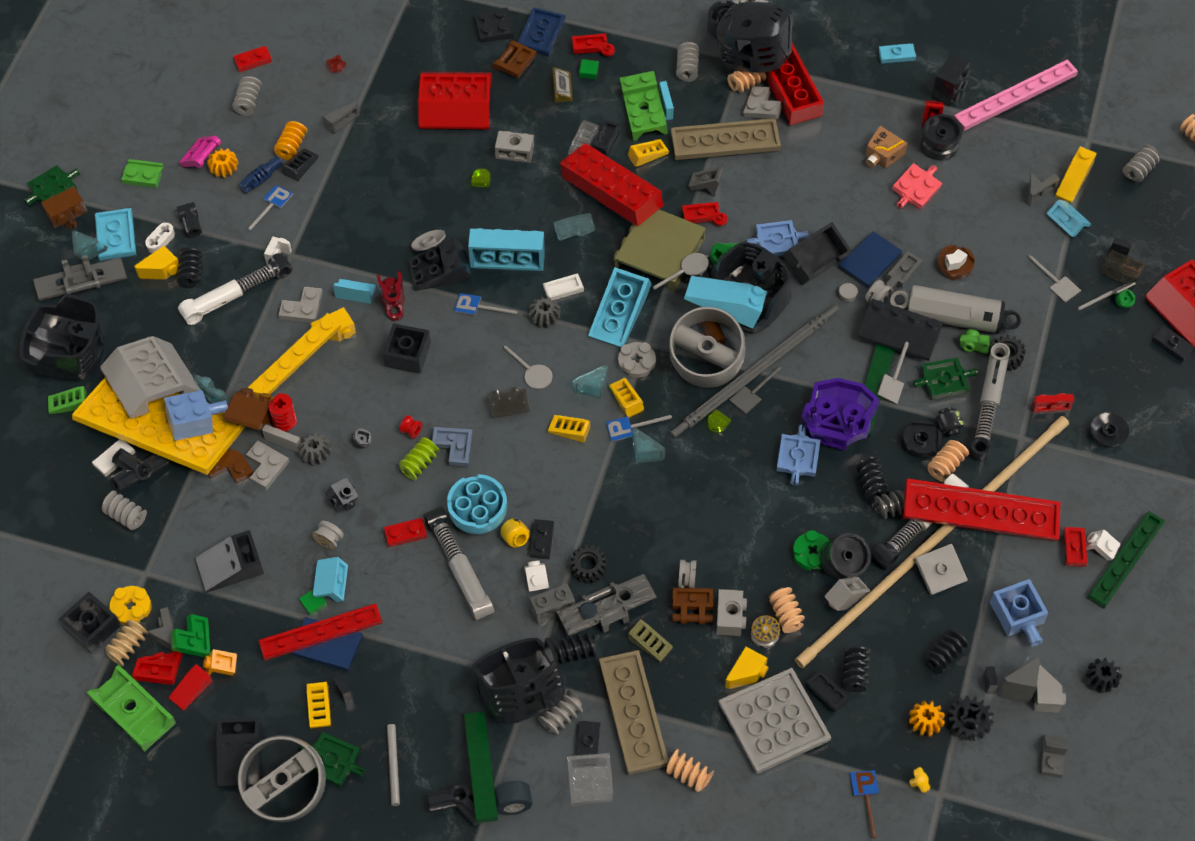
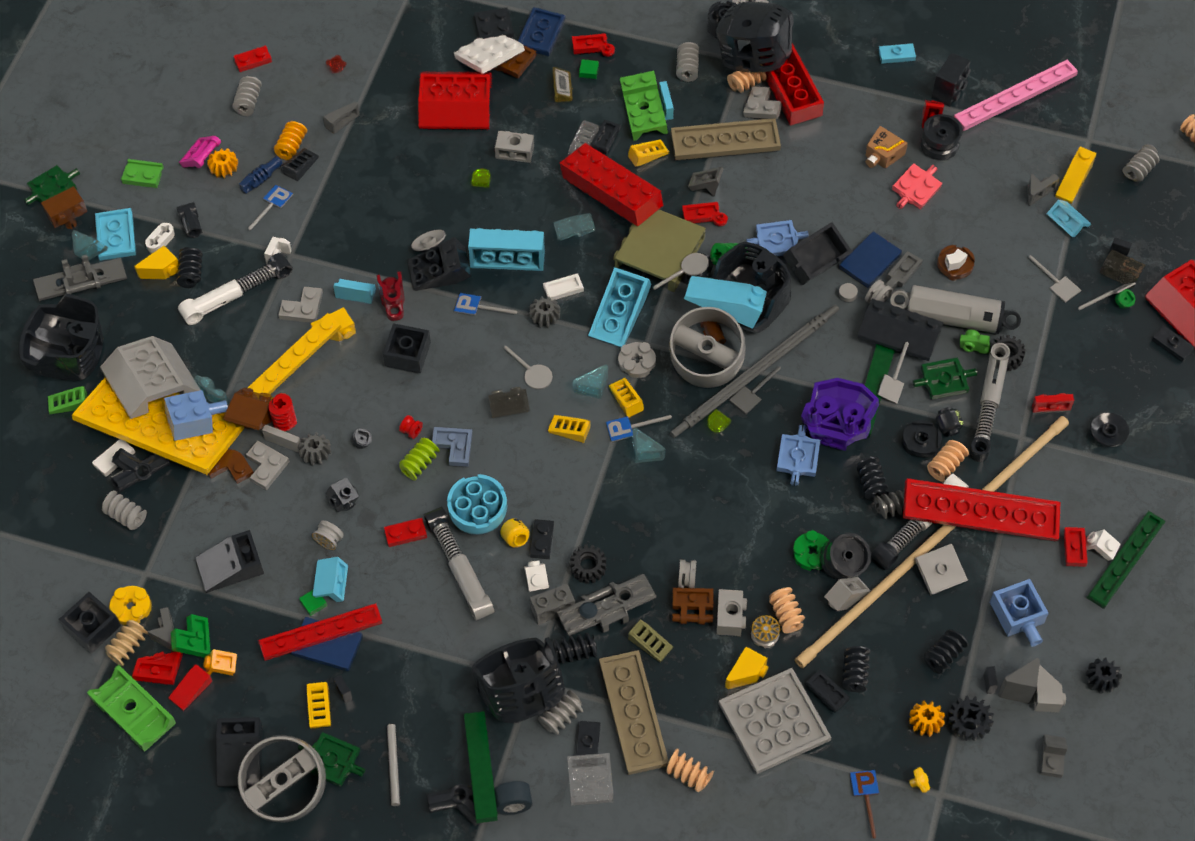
(488, 53): none -> white plate

